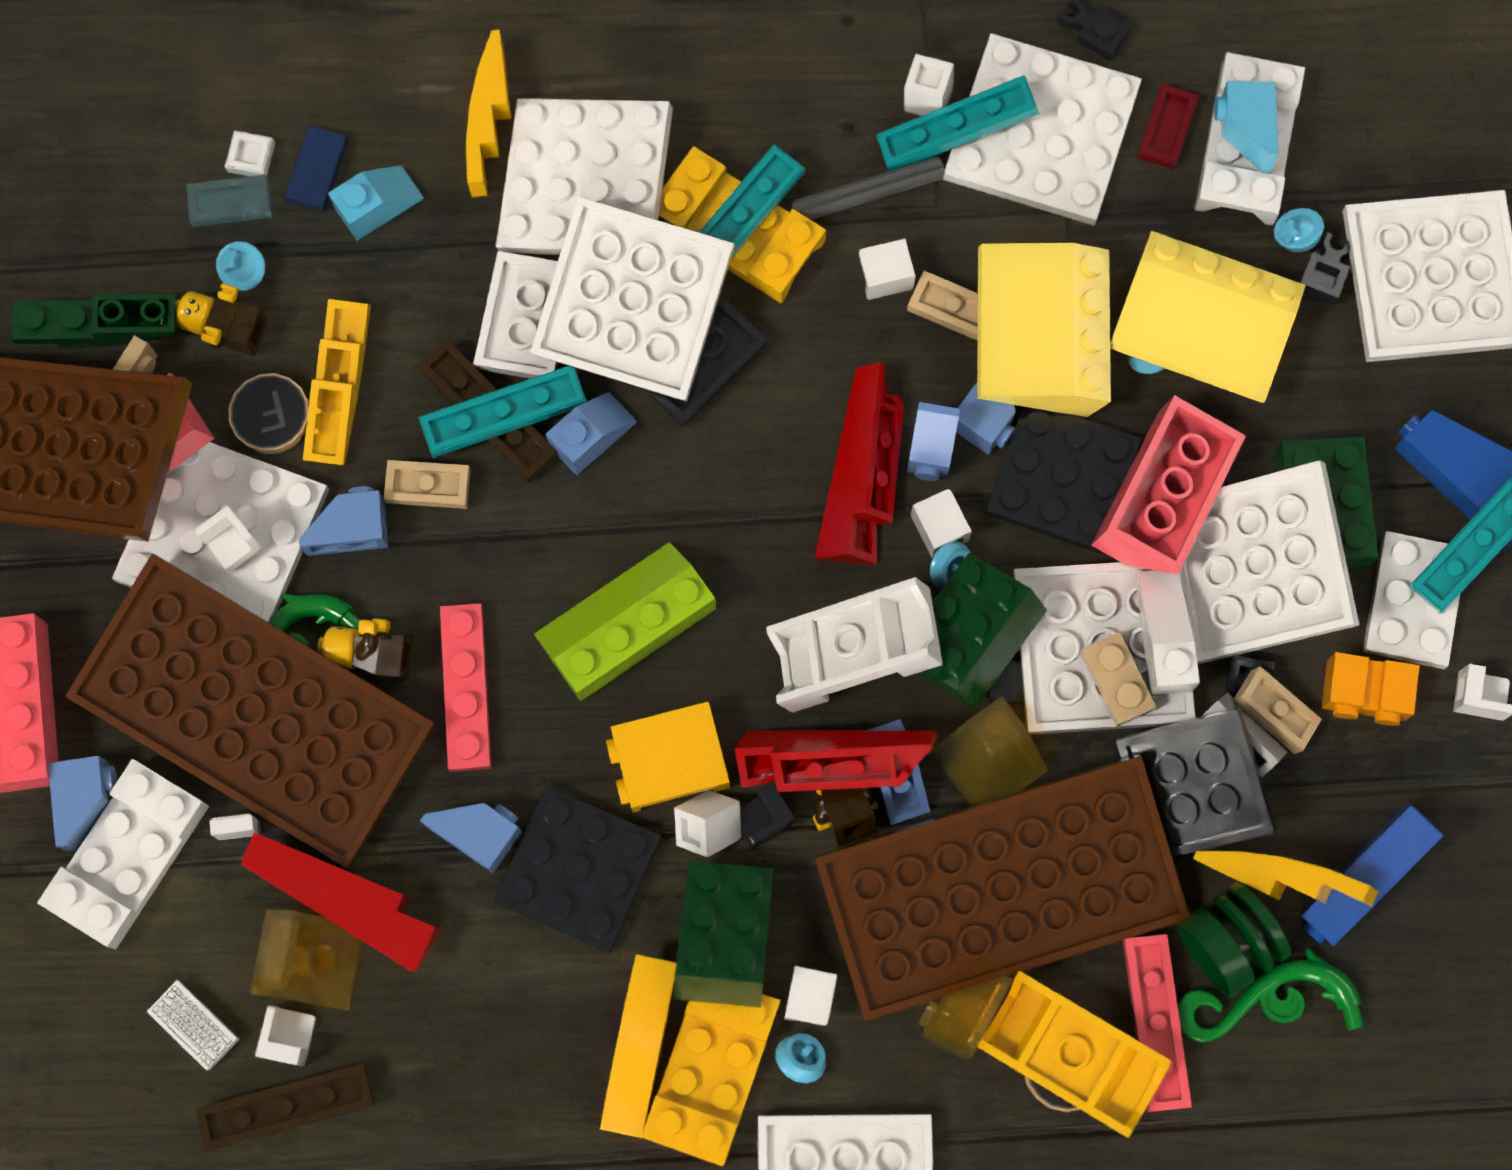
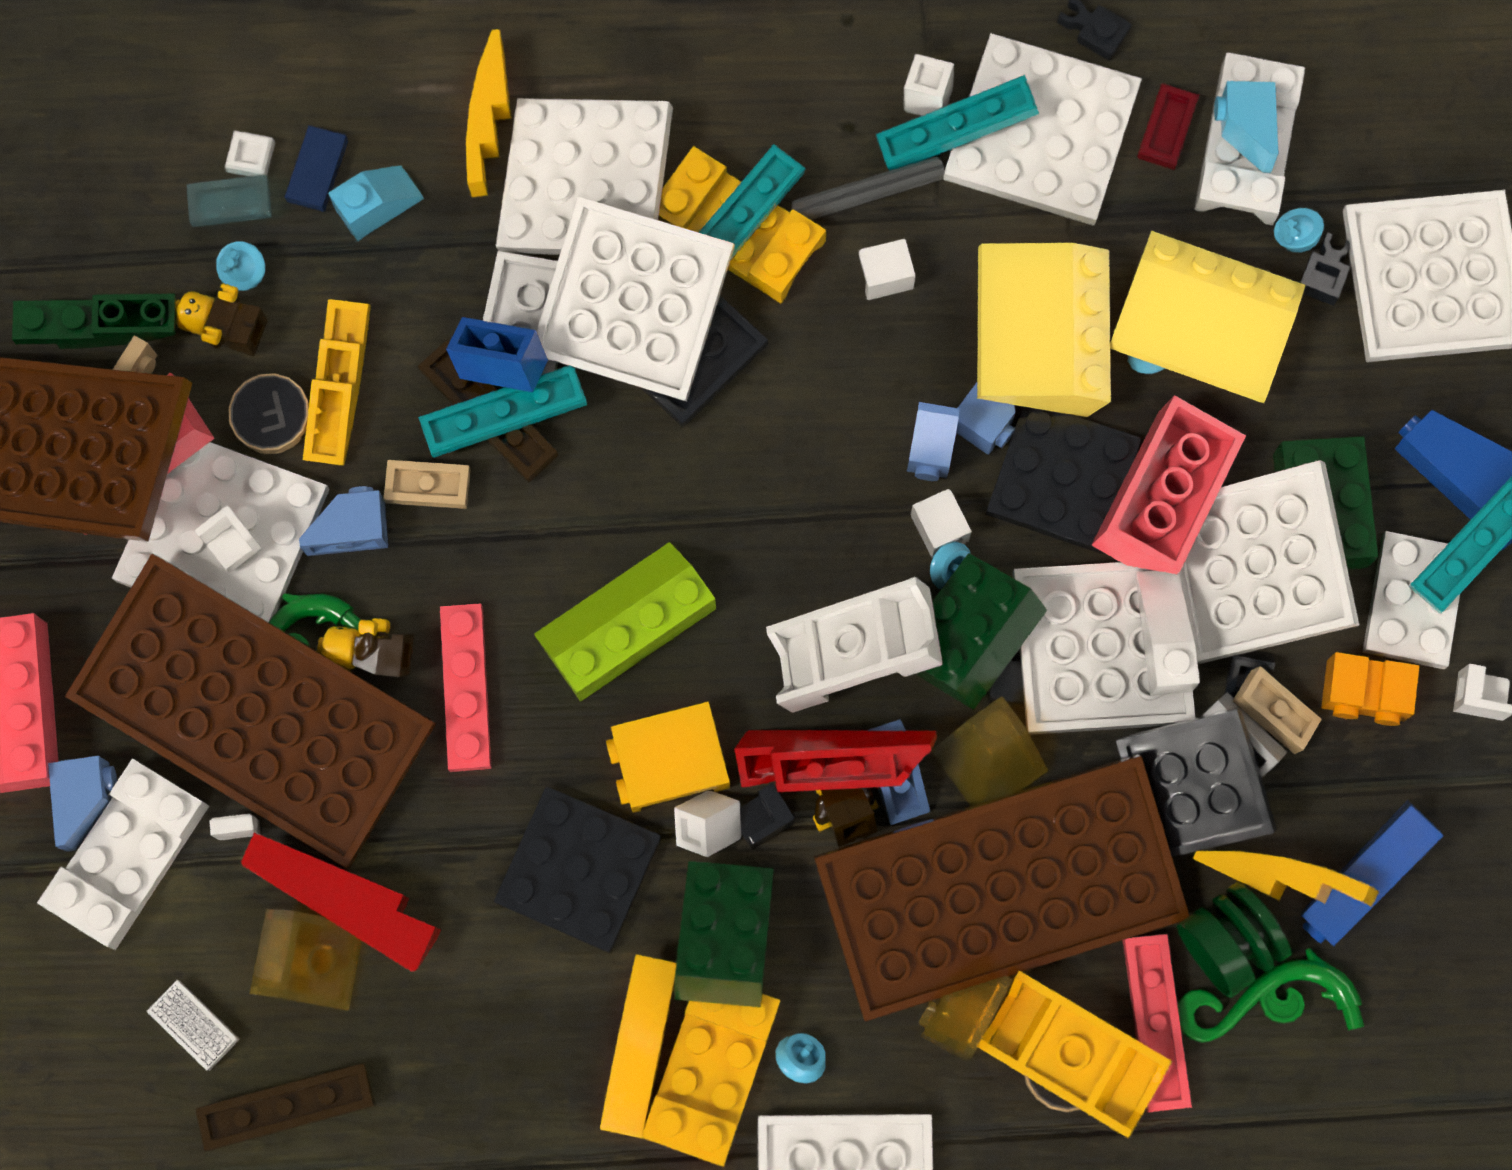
(286, 1036): white panel -> none
(477, 831): medium blue slope -> none
(497, 354): none -> blue brick
(589, 431): medium blue slope -> none
(810, 996): white panel -> none
(863, 472): red wedge -> none
(946, 304): tan plate -> none
(1118, 679): tan plate -> none

